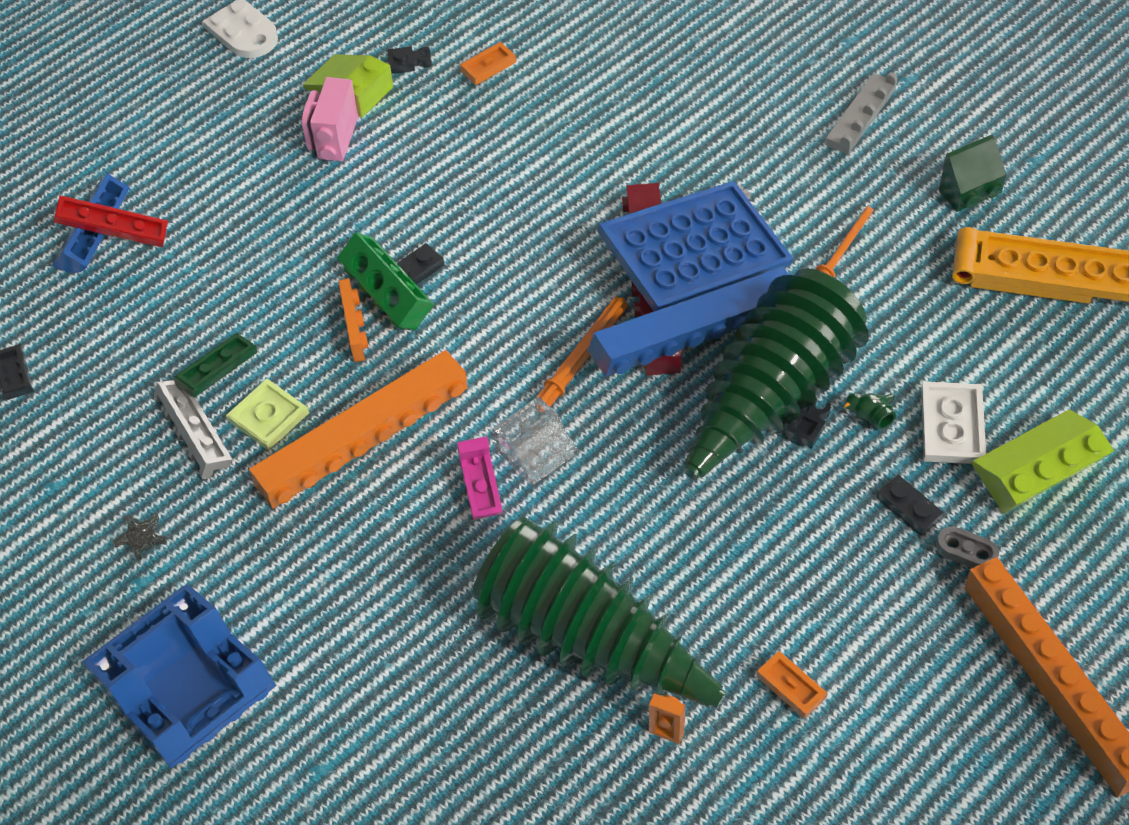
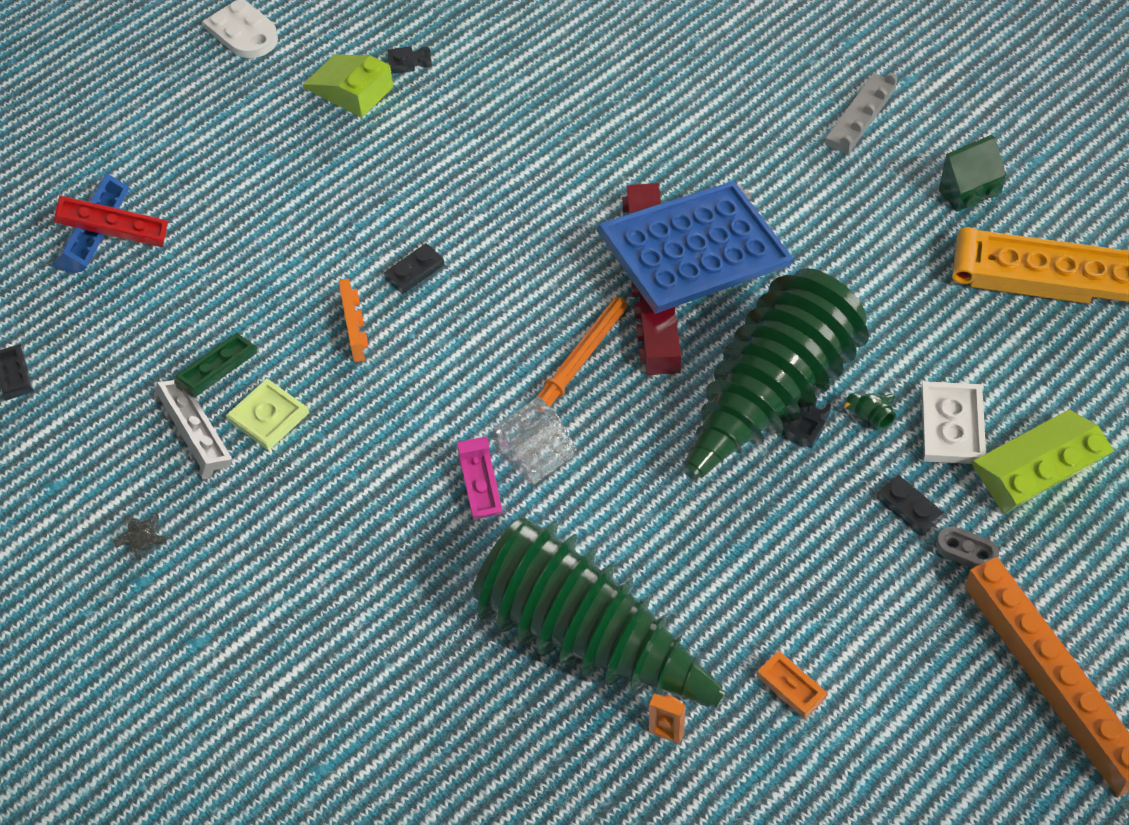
(179, 675): blue slope -> none
(330, 119): bright pink brick -> none
(358, 429): orange brick -> none
(385, 282): green brick -> none
(488, 63): orange plate -> none
(678, 325): blue brick -> none
(828, 268): orange piece -> none

